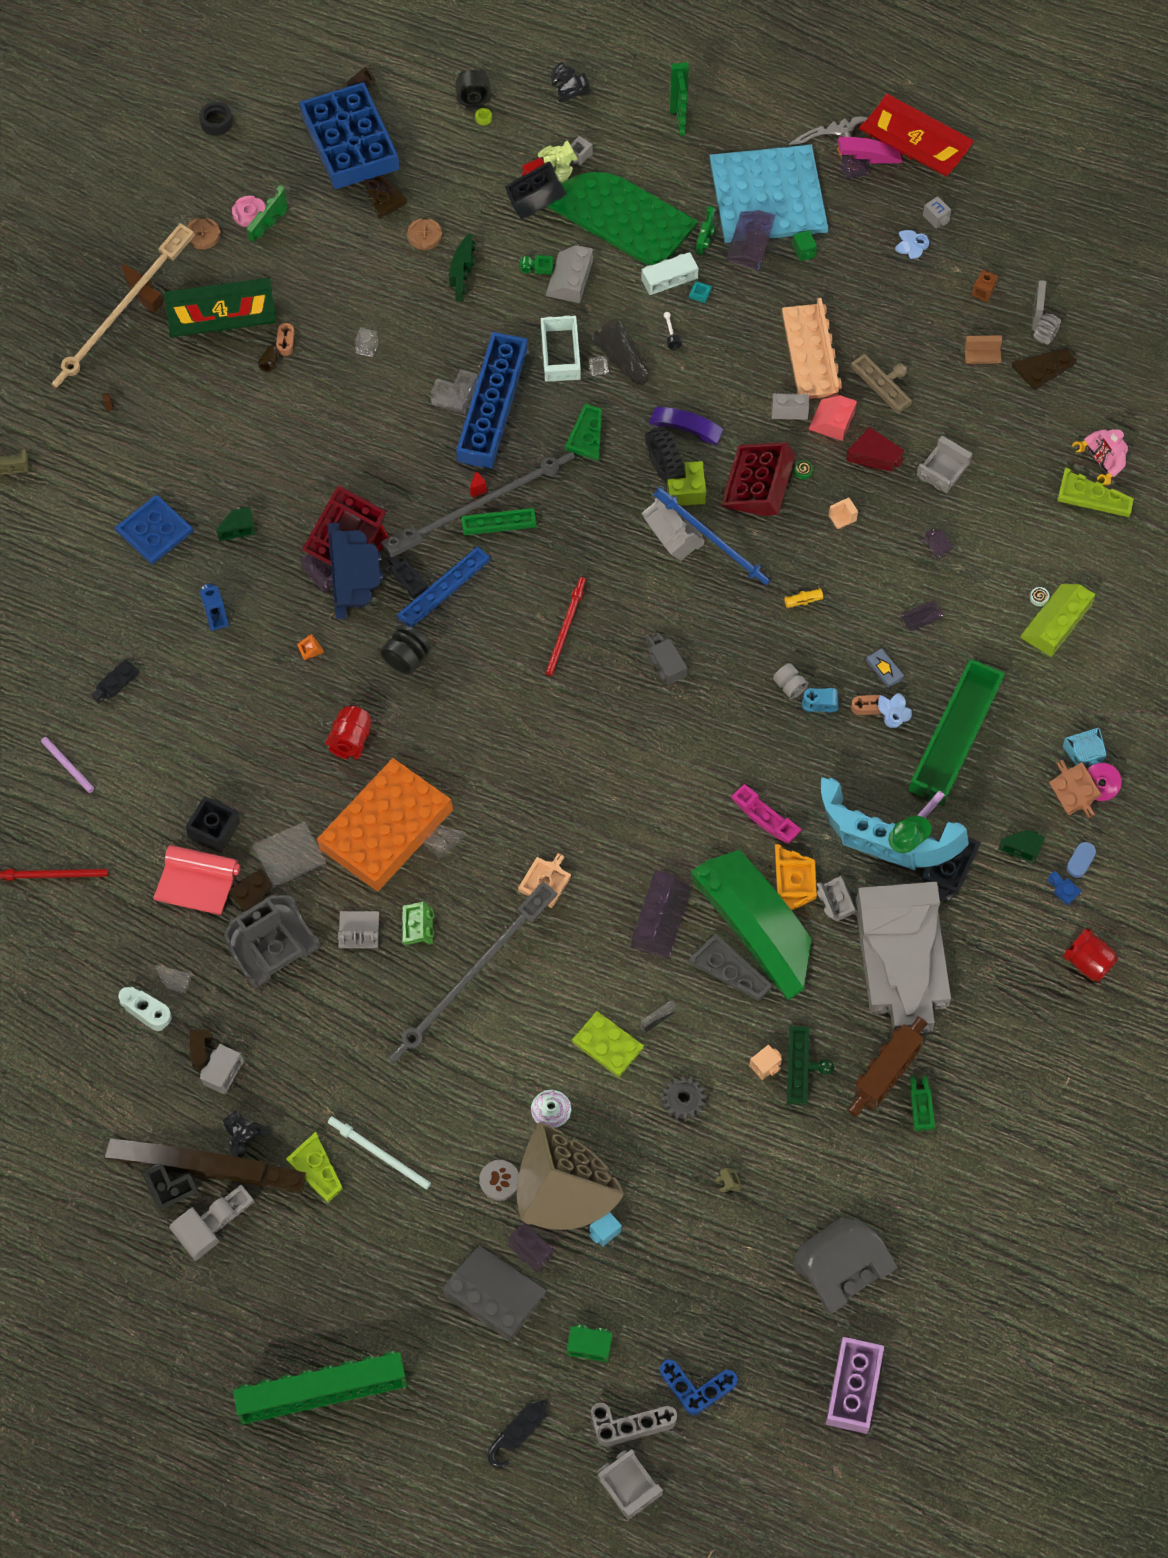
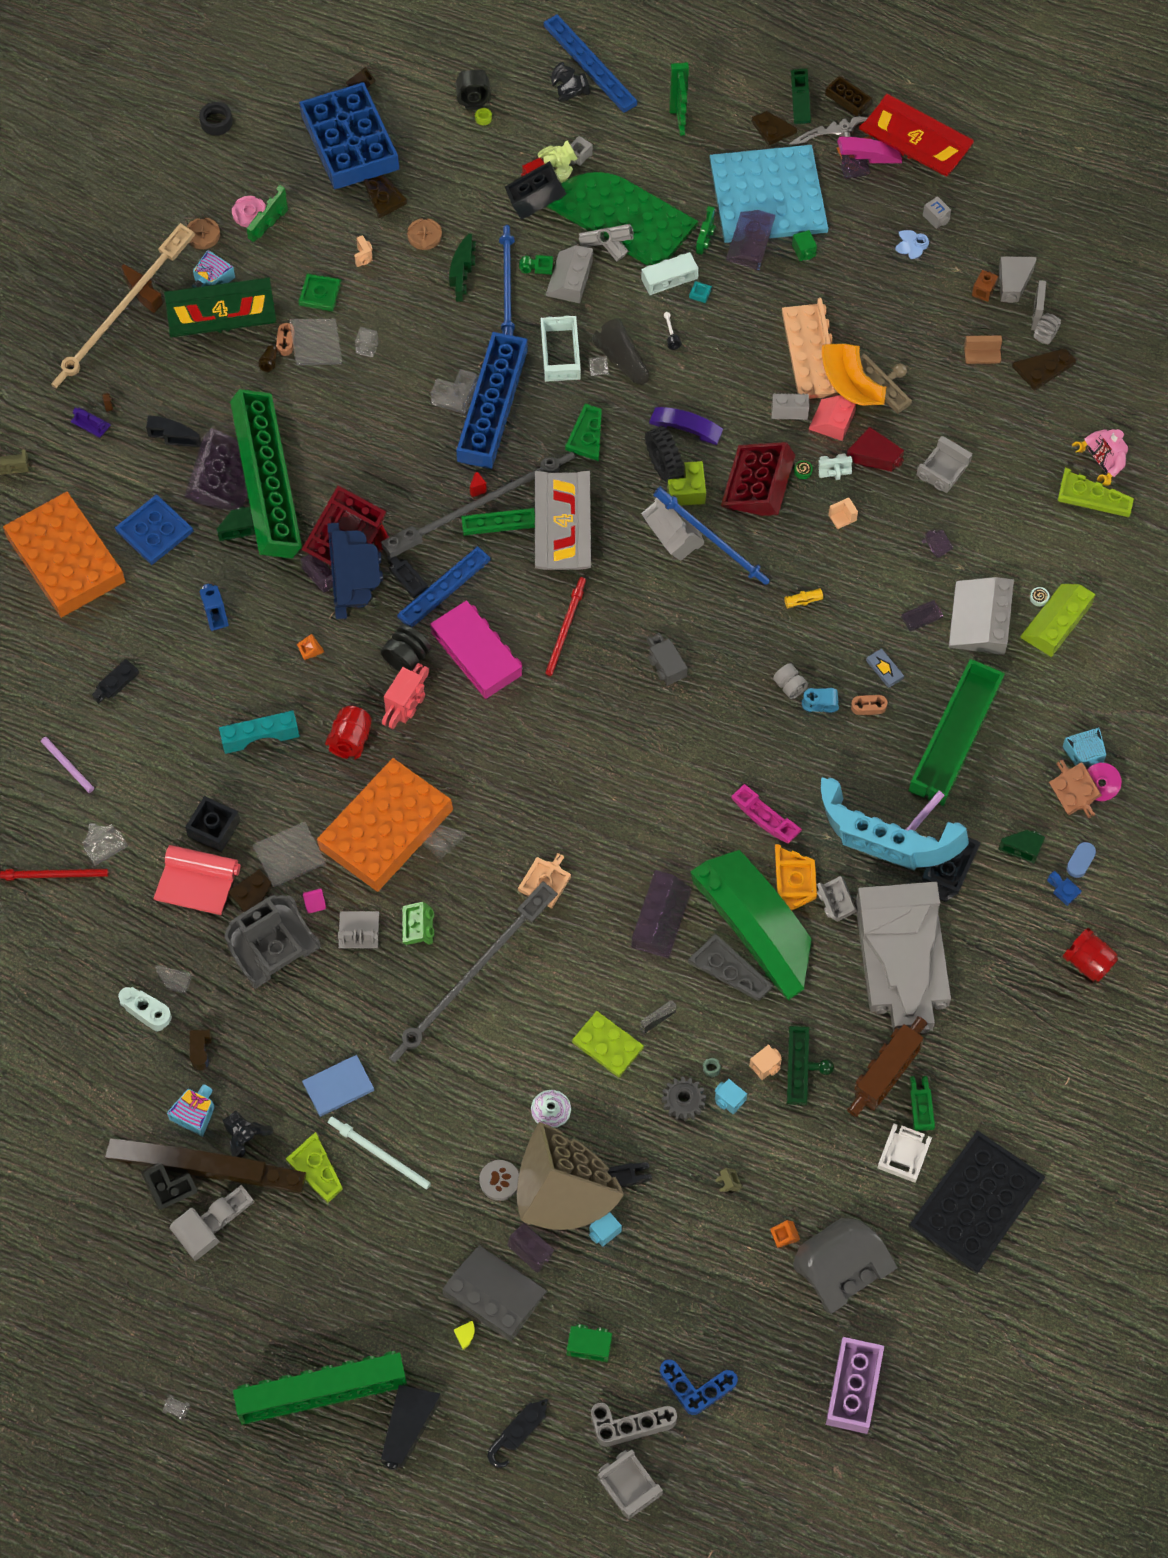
(64, 554): none -> orange brick
(89, 422): none -> dark purple hinge
(103, 843): none -> clear slope
(172, 432): none -> black slope
(176, 1407): none -> clear bush
(193, 1110): none -> torso
(212, 271): none -> torso
(218, 473): none -> slope
(221, 1069): light grey brick -> none
(265, 474): none -> green brick
(277, 726): none -> teal arch
(314, 901): none -> dark pink slope
(315, 341): none -> clear piece
(319, 292): none -> green tile
(338, 1085): none -> medium blue tile
(365, 252): none -> light nougat bracket
(404, 695): none -> coral brick
(408, 1421): none -> black slope
(465, 1334): none -> neon yellow tile
(476, 649): none -> dark pink brick
(507, 240): none -> blue bar
(562, 521): none -> light grey hinge
(590, 63): none -> blue plate
(614, 244): none -> light grey piece
(626, 1174): none -> black hinge
(711, 1073): none -> sand green axle
(729, 1096): none -> medium azure brick
(772, 128): none -> dark brown wing
(785, 1233): none -> orange slope
(800, 96): none -> dark green slope
(835, 467): none -> light aqua hips
(846, 375): none -> light orange panel
(848, 96): none -> dark brown piece
(894, 708): light blue plate -> none
(905, 1150): none -> white container
(909, 834): green piece -> none
(977, 1202): none -> black plate
(981, 615): none -> light grey slope
(1014, 276): none -> light grey slope

